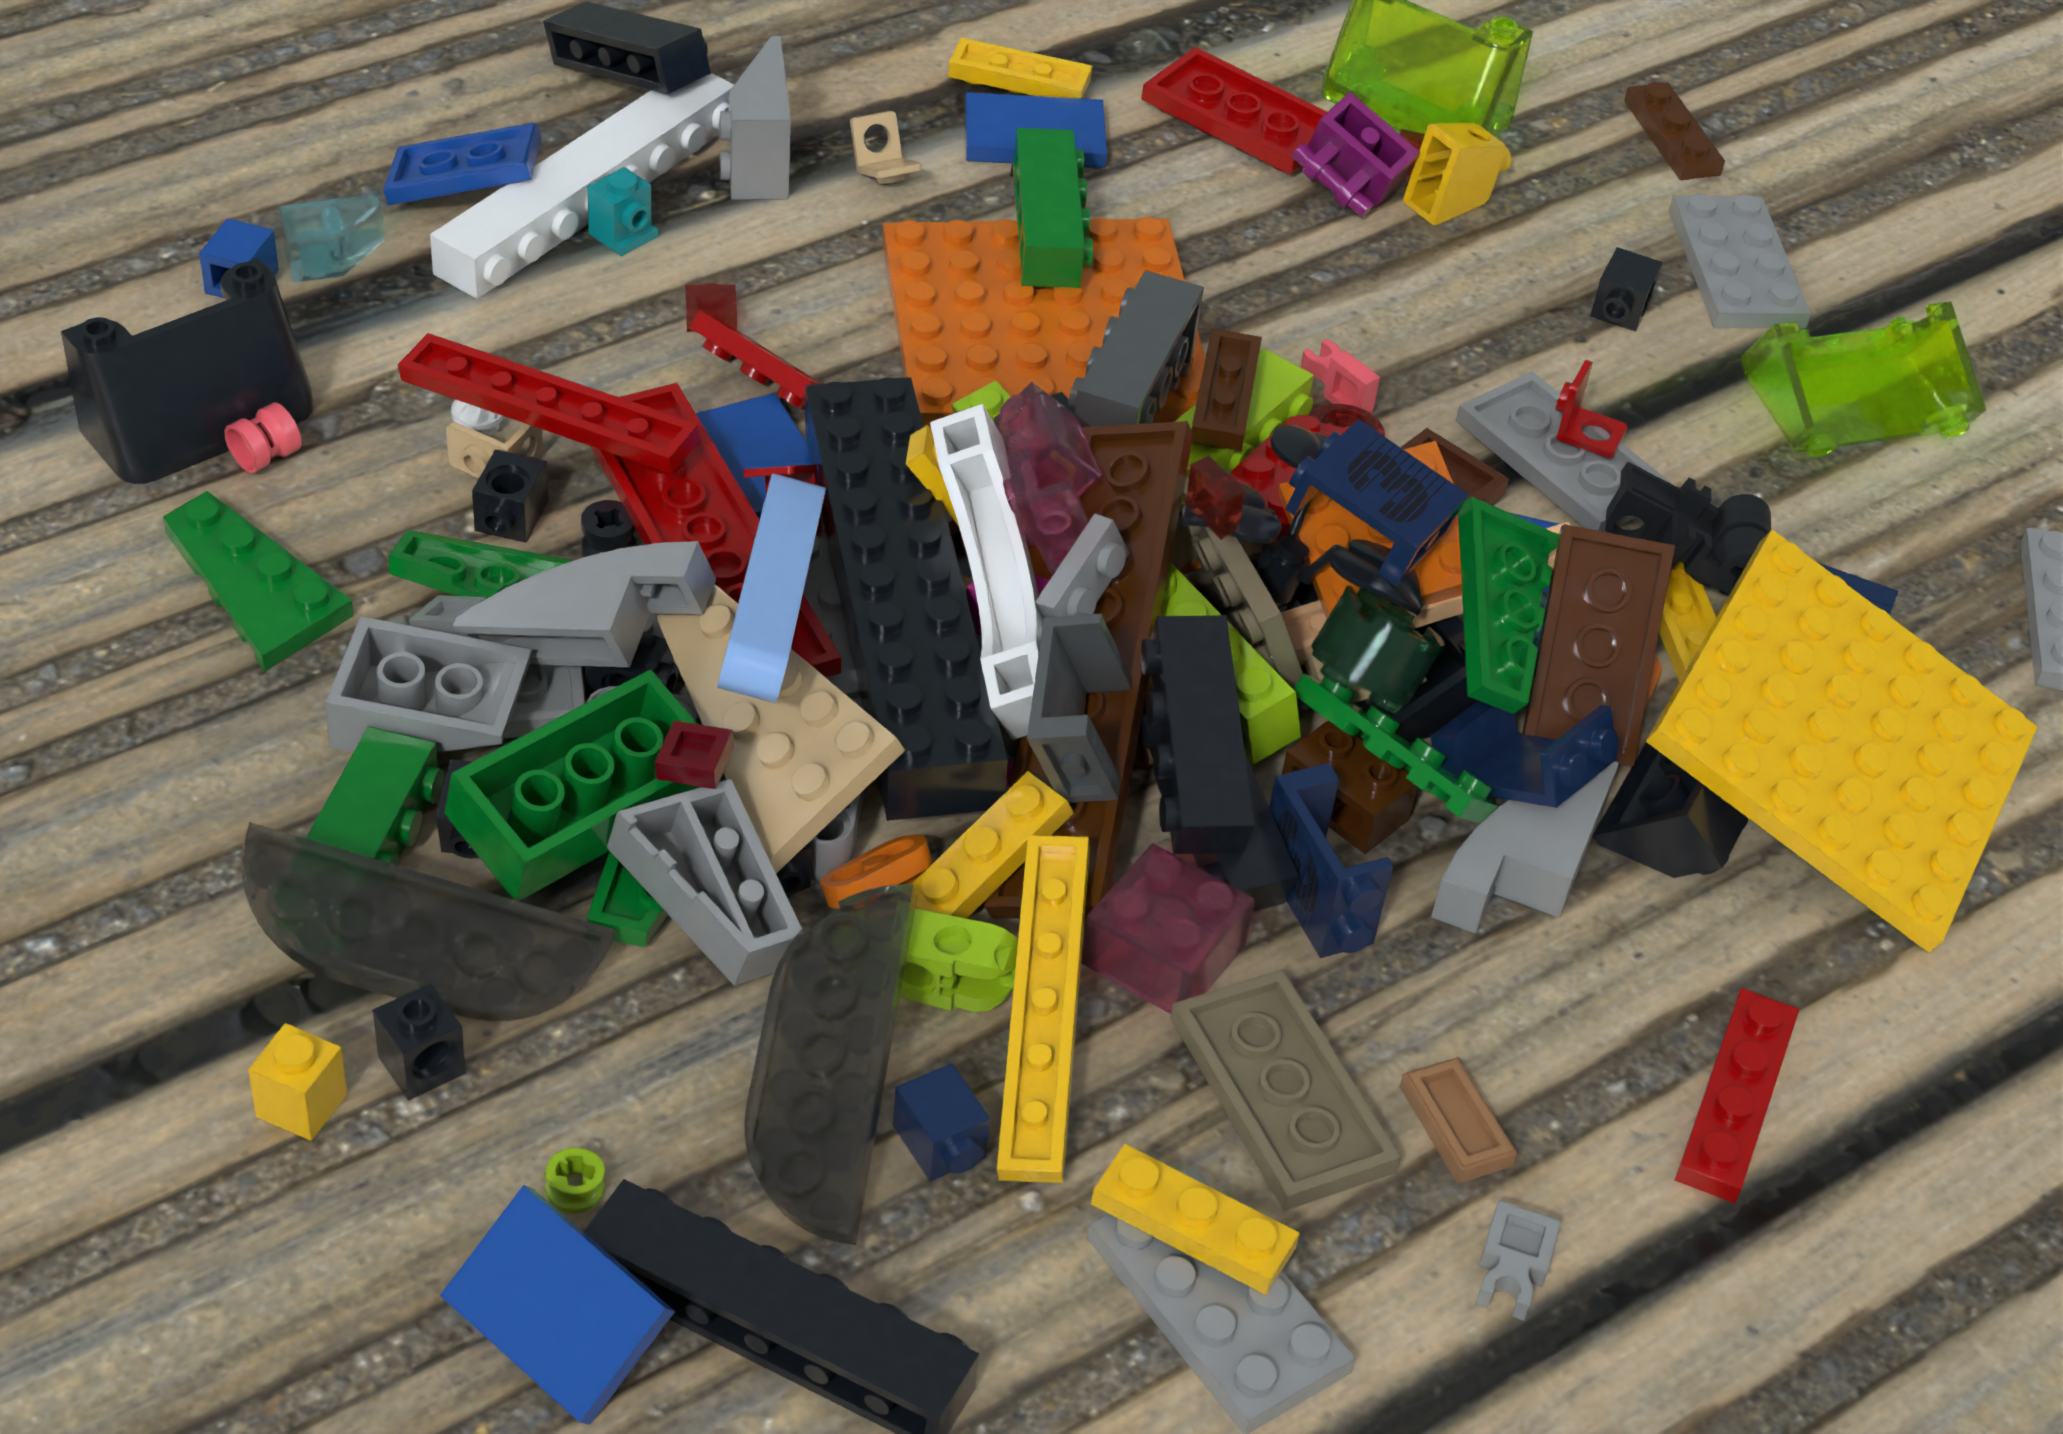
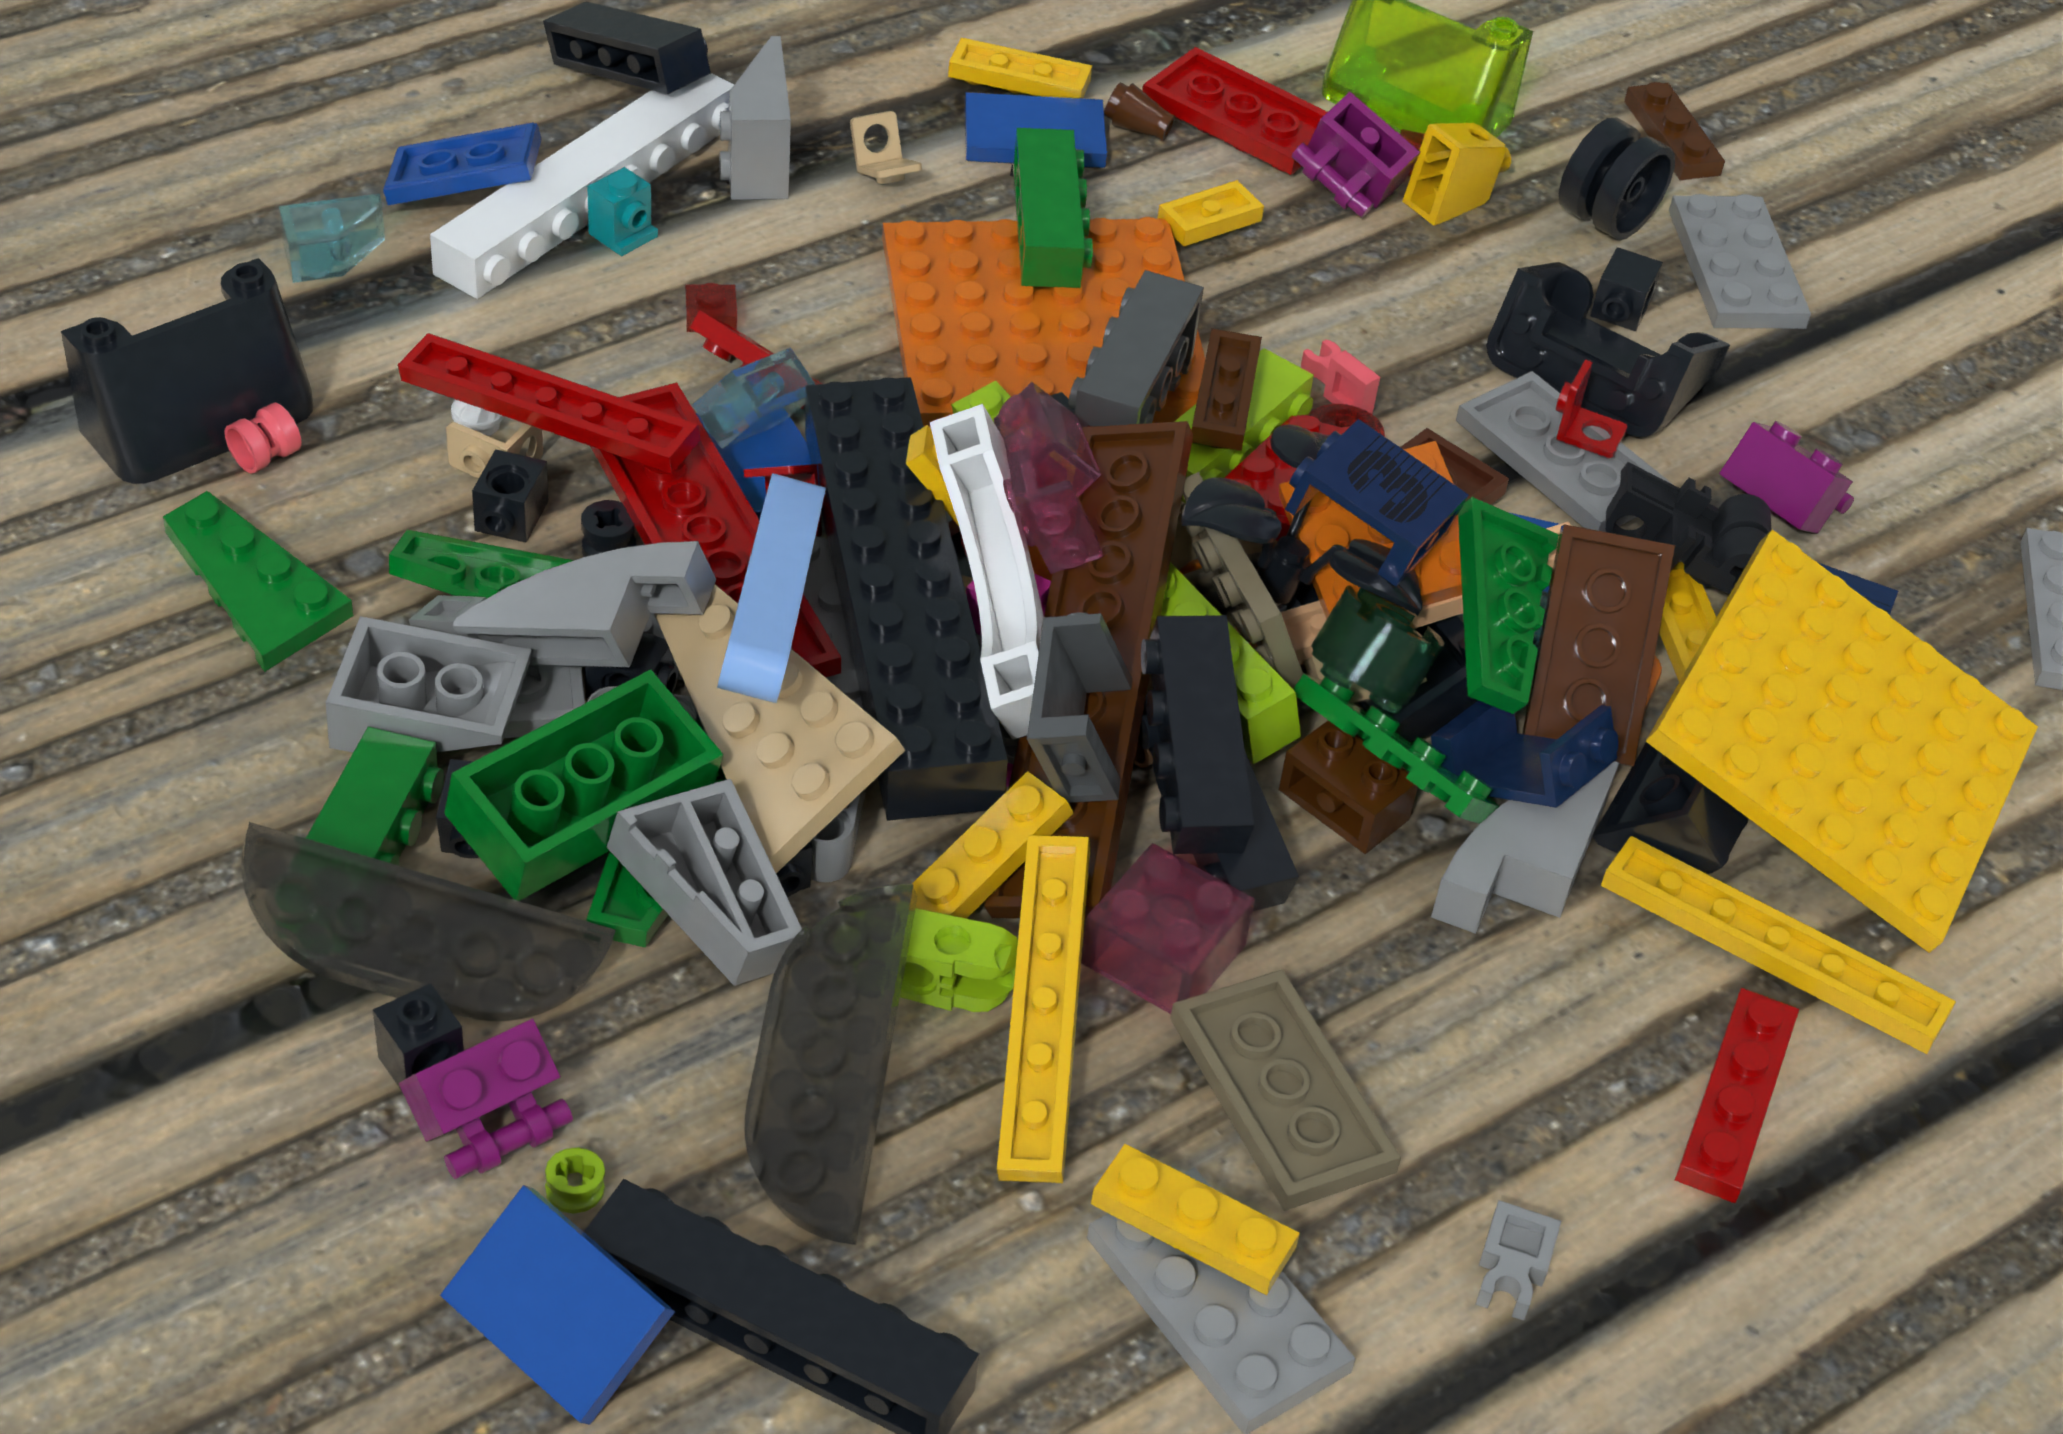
(235, 244): blue brick -> none
(298, 1081): yellow brick -> none
(480, 1081): none -> magenta brick
(694, 754): dark red plate -> none
(754, 398): none -> clear light blue brick
(891, 863): orange plate -> none
(941, 1122): dark blue brick -> none
(1085, 571): light grey plate -> none
(1138, 112): none -> reddish brown cone
(1211, 212): none -> yellow plate
(1215, 497): clear red plate -> none
(1332, 903): dark blue panel -> none
(1458, 1120): medium nougat tile -> none
(1547, 332): none -> black windscreen
(1616, 178): none -> black wheel
(1779, 944): none -> yellow plate
(1787, 477): none -> magenta brick
(1866, 382): clear neon green windscreen -> none

